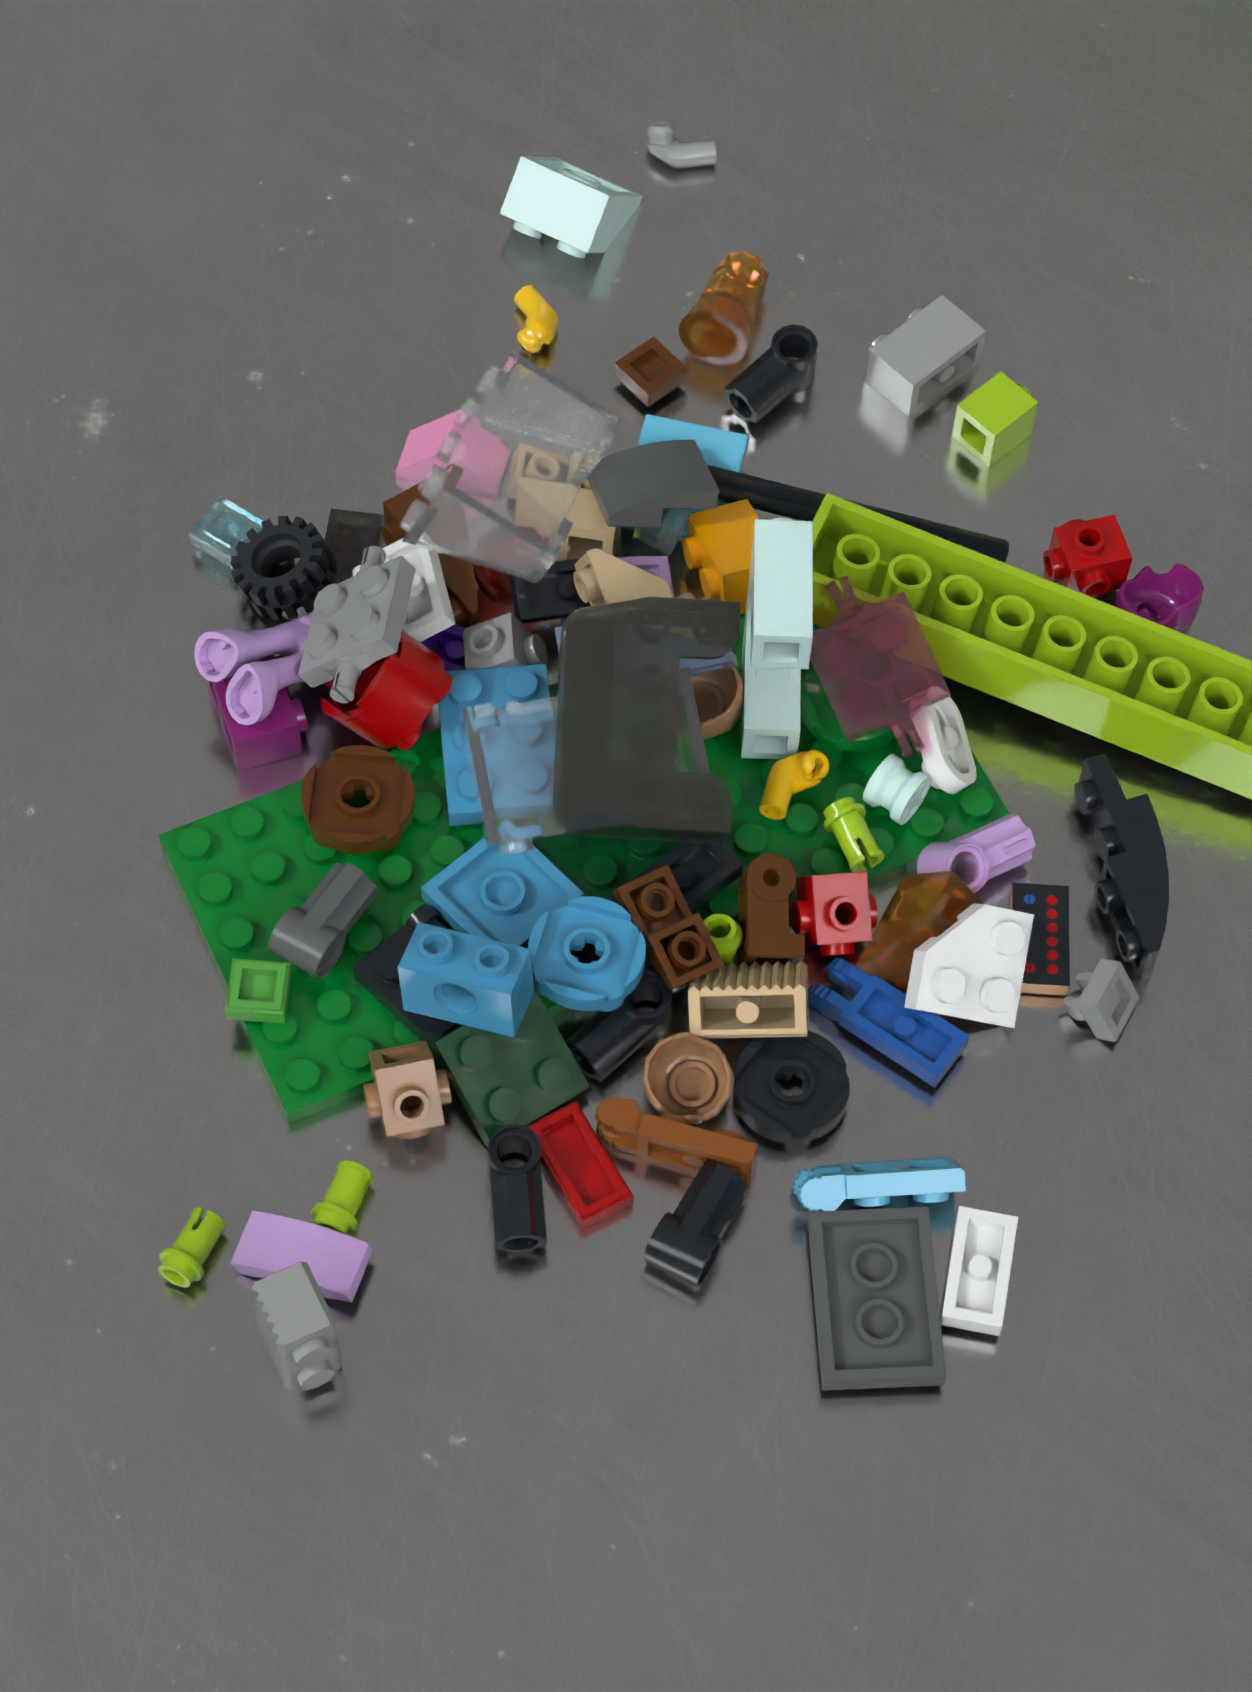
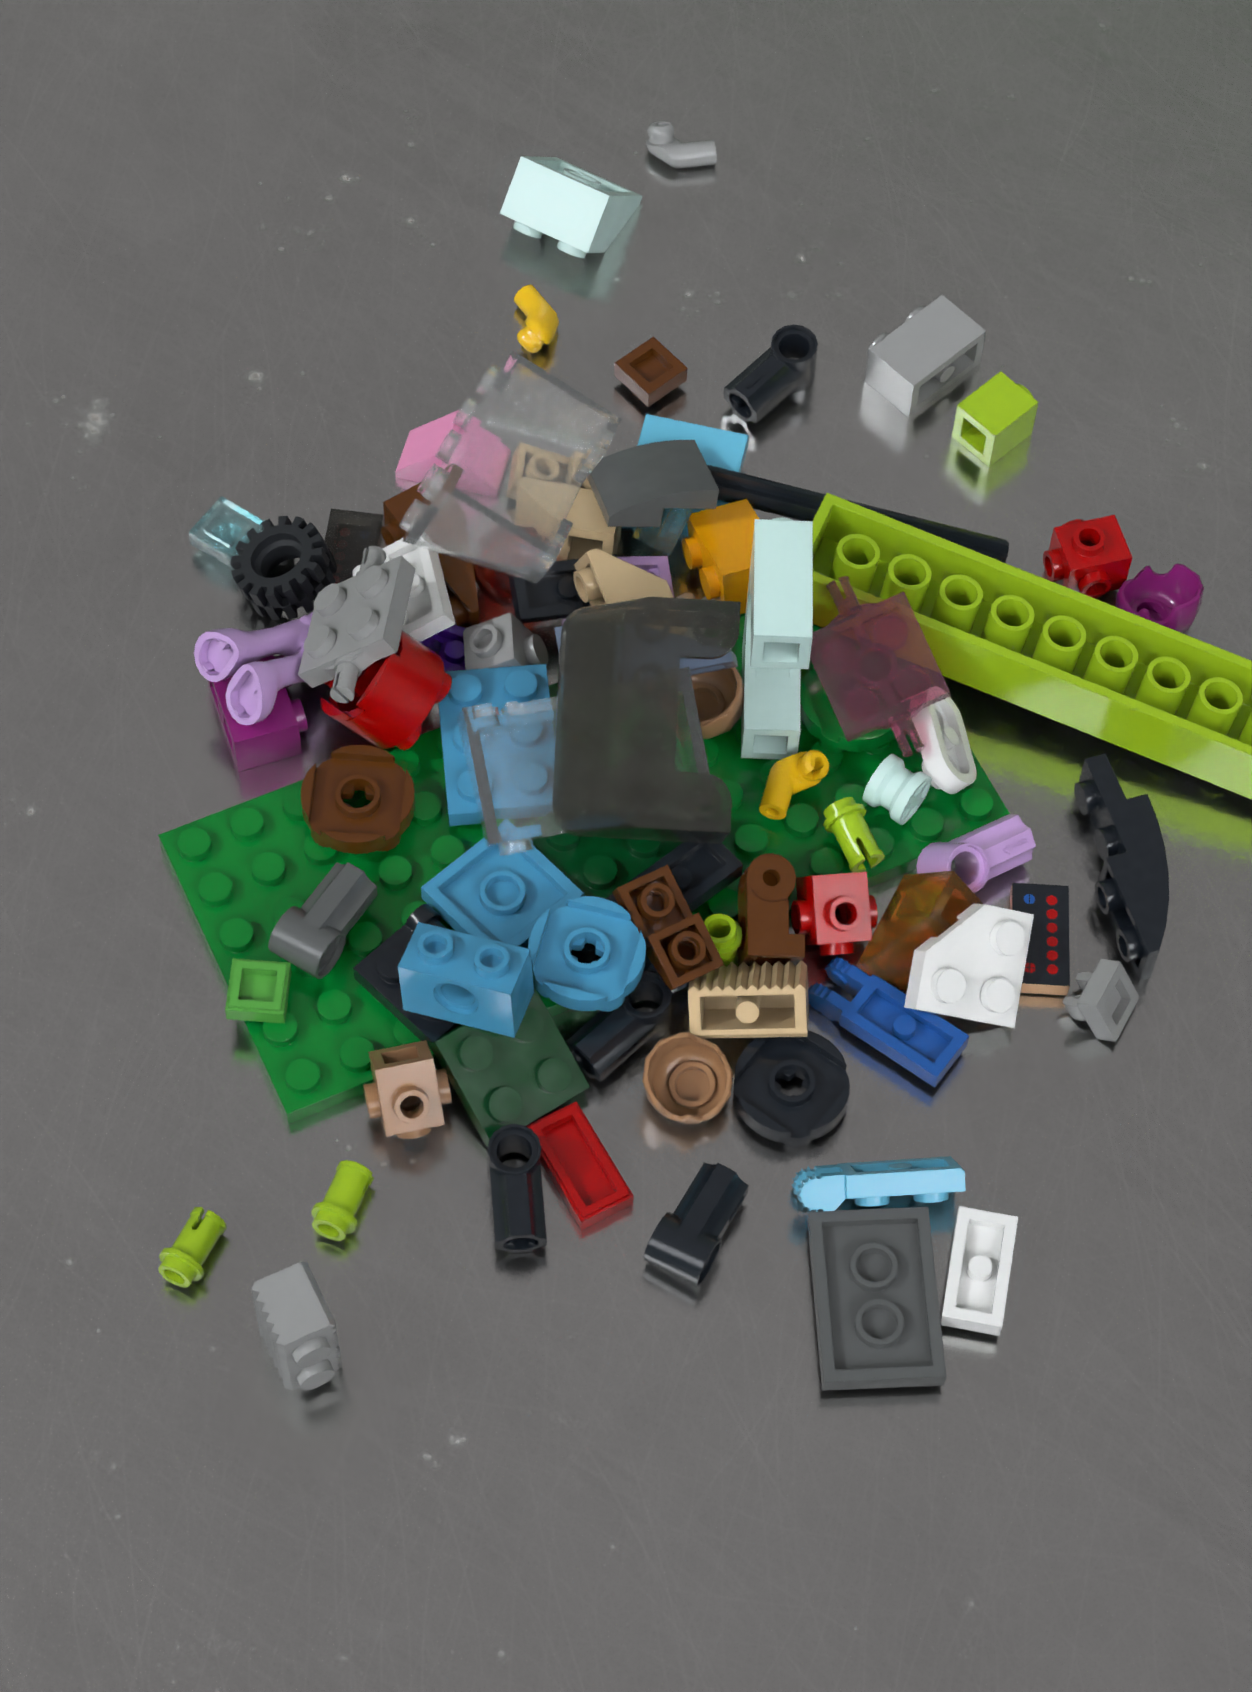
(279, 1242): lavender slope -> none
(672, 1139): dark orange hinge -> none
(723, 316): clear orange plant -> none

